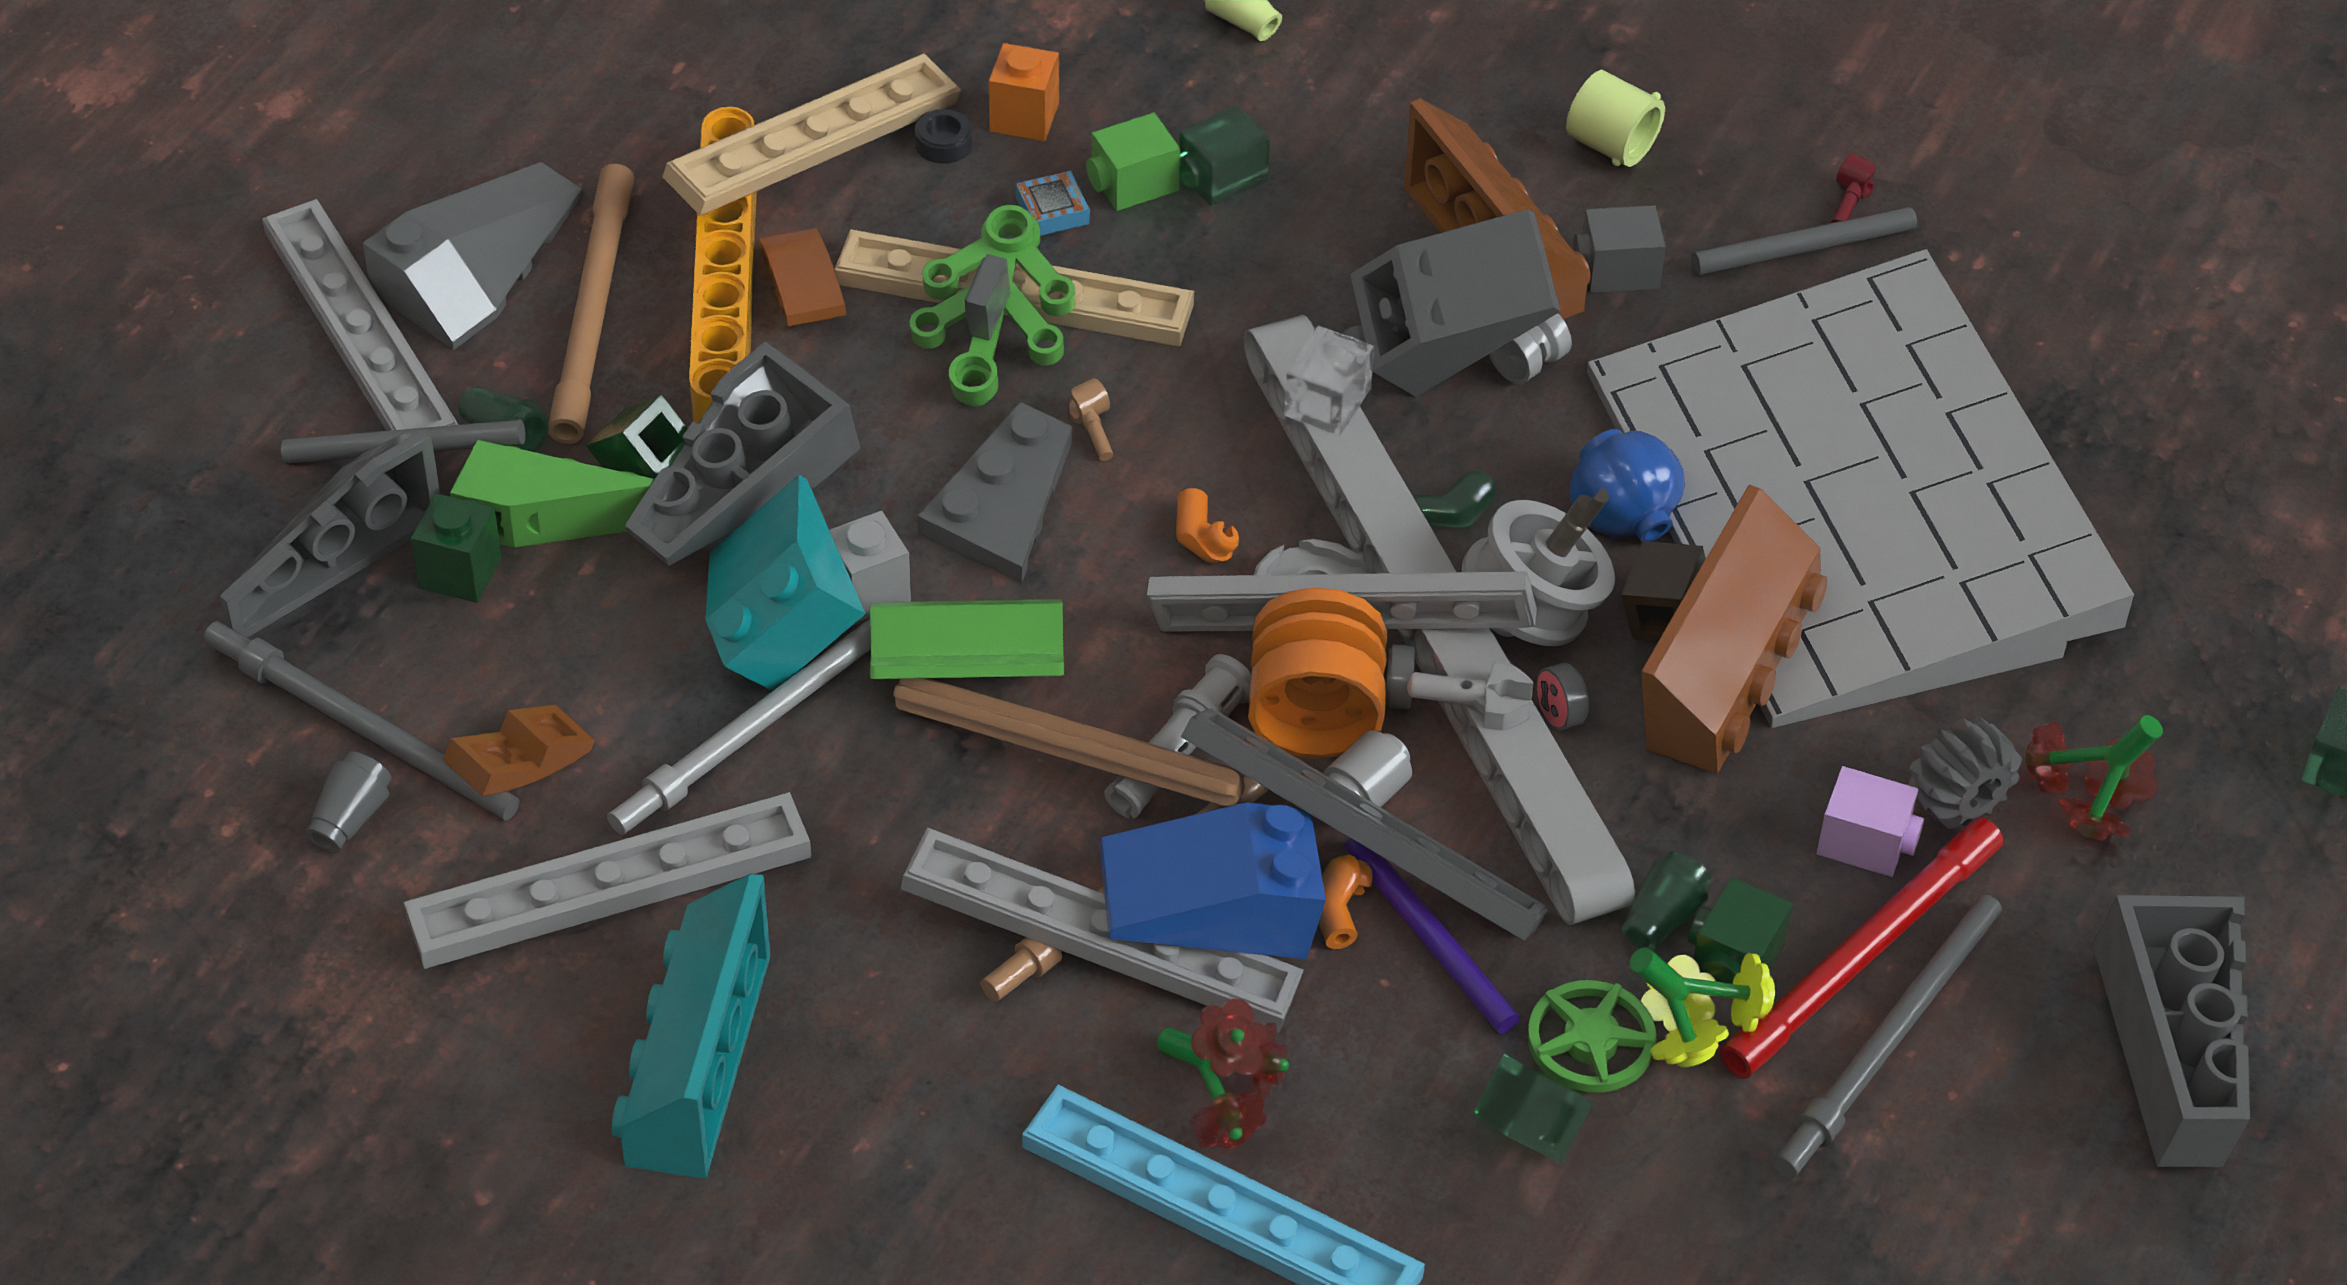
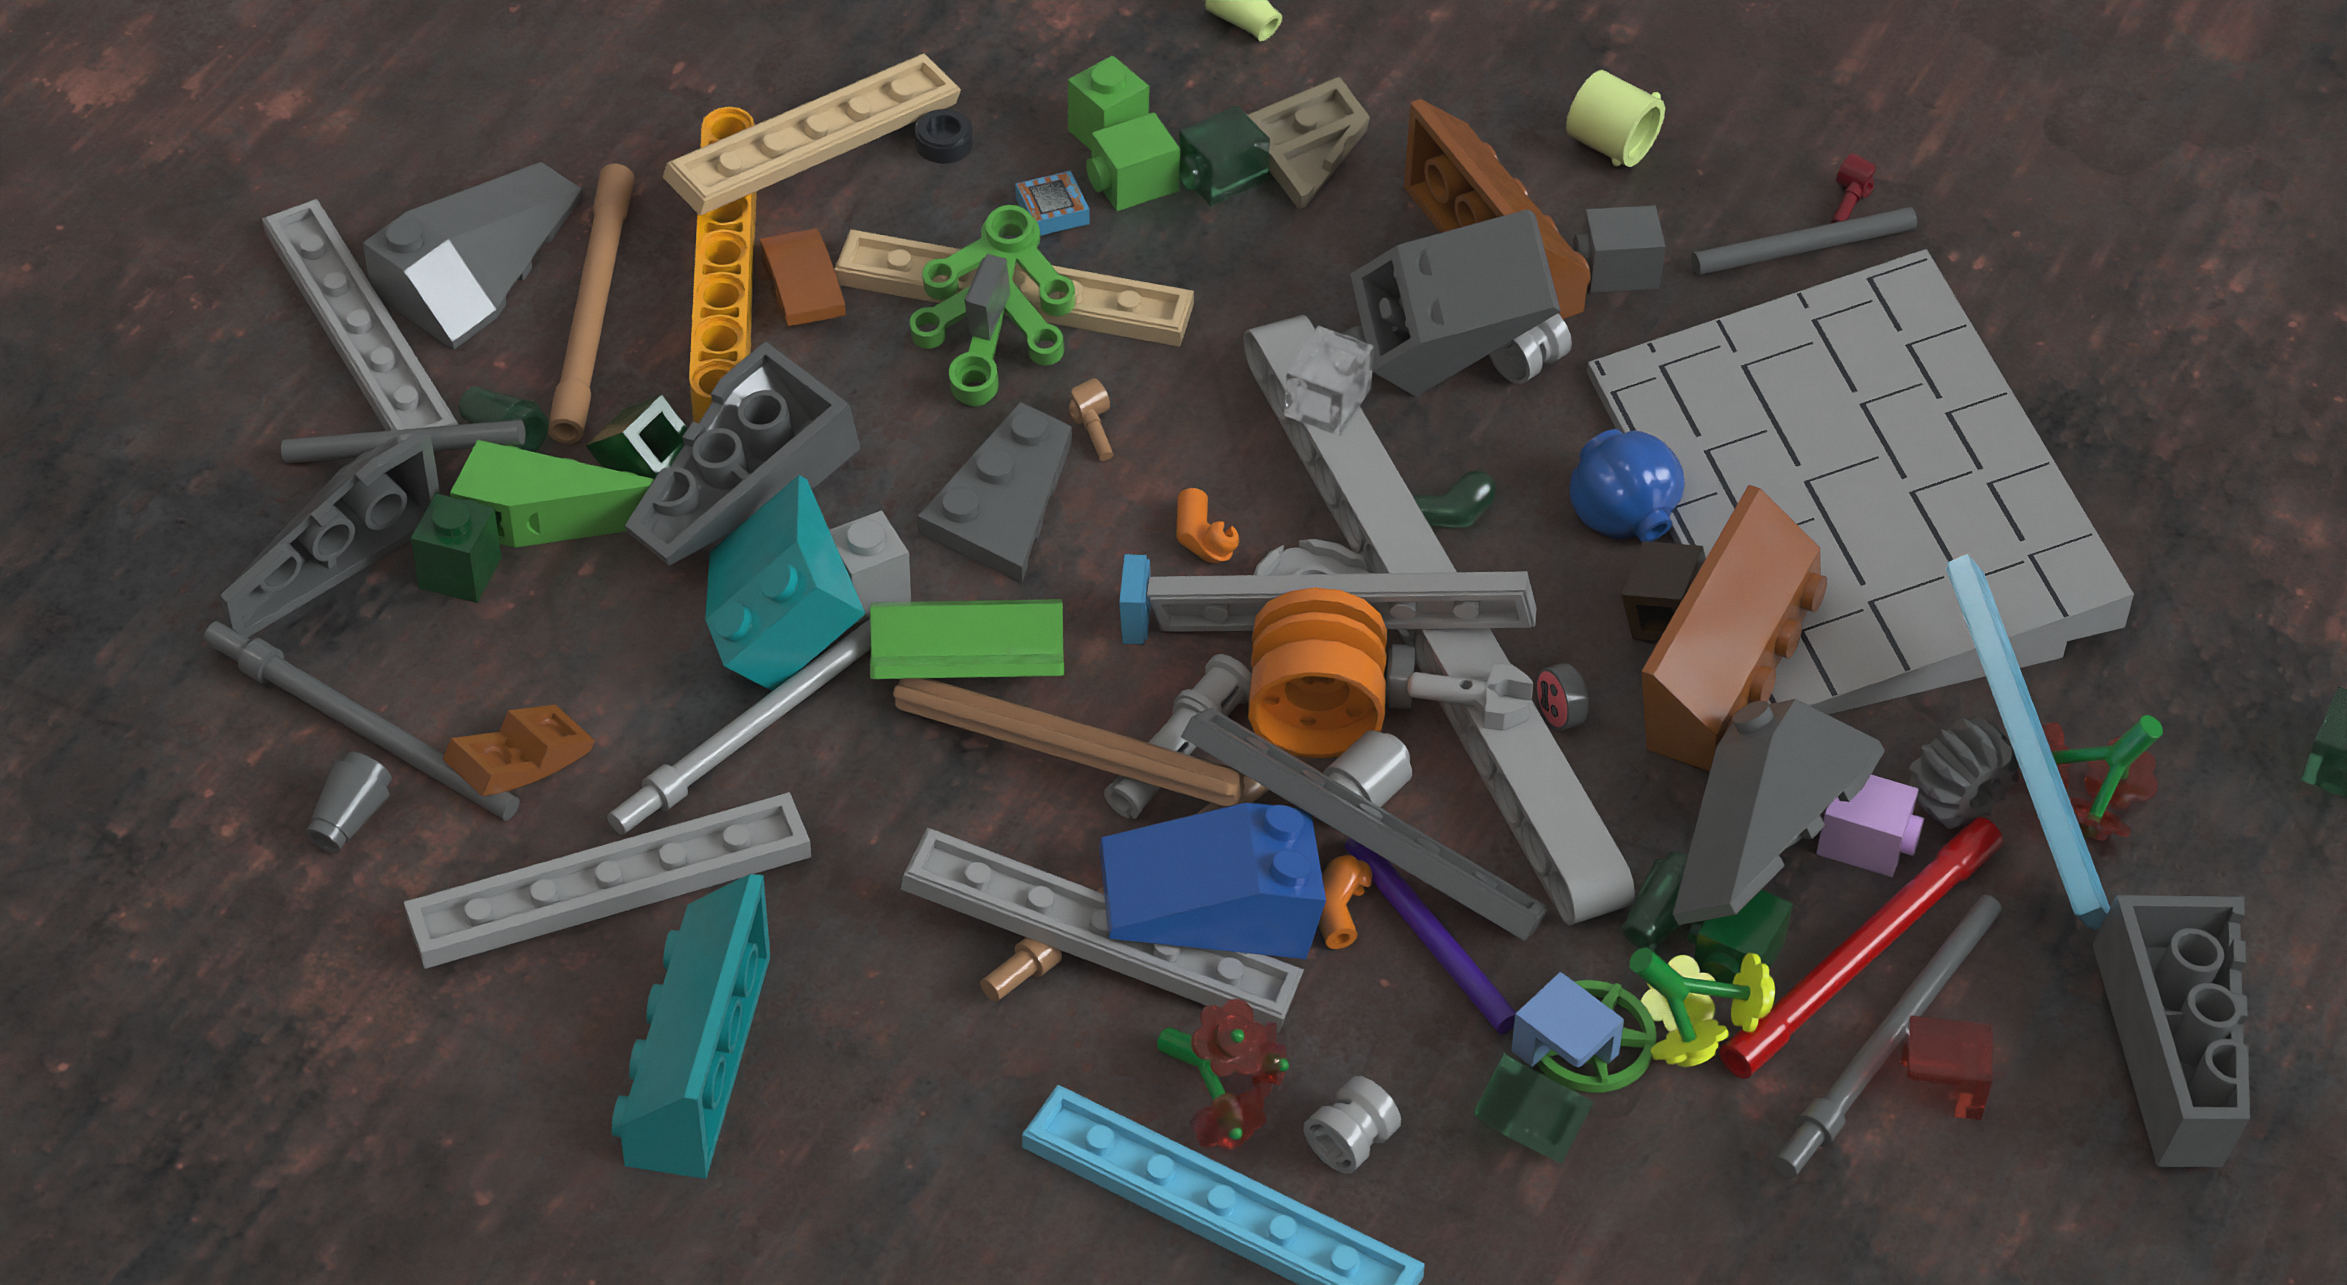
(1024, 92): orange brick -> none
(1104, 98): none -> bright green brick
(1133, 599): none -> dark azure tile
(1311, 136): none -> dark tan wing
(1348, 1128): none -> light grey wheel
(1562, 559): light grey wheel -> none
(1567, 1022): none -> medium blue panel
(1765, 794): none -> dark grey wedge
(1954, 1055): none -> clear red panel
(2029, 742): none -> medium azure tile

